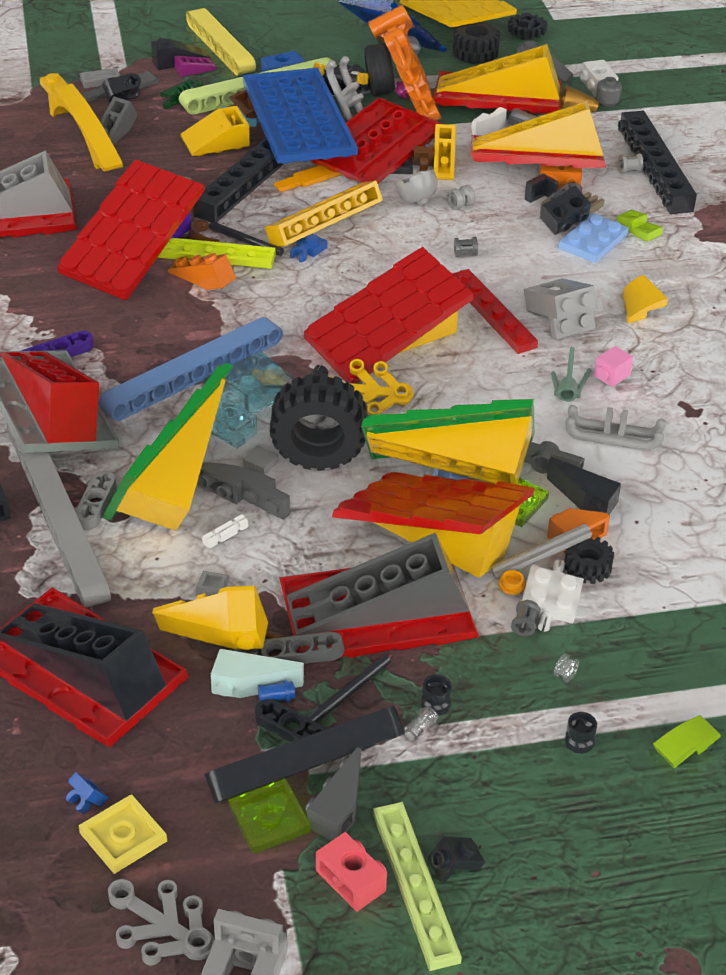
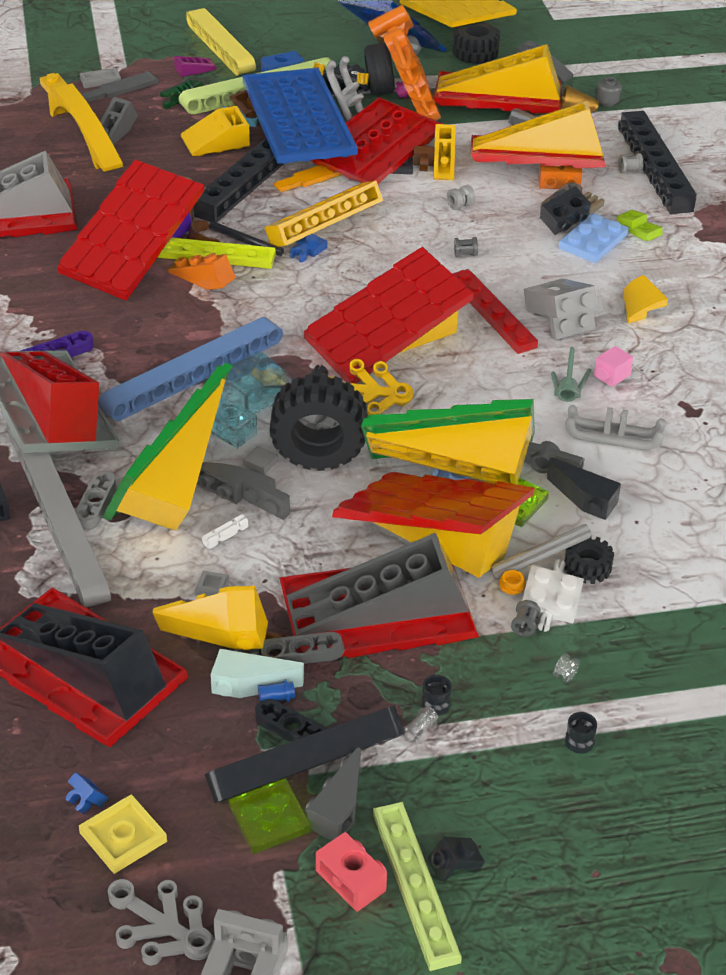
(121, 87): black piece -> none
(165, 49): black slope -> none
(350, 688): black bar -> none
(418, 187): light grey cylinder -> none
(489, 123): white slope -> none
(527, 26): black gear -> none
(539, 187): black bracket -> none
(572, 518): orange slope -> none
(595, 71): white brick -> none
(686, 739): lime slope -> none

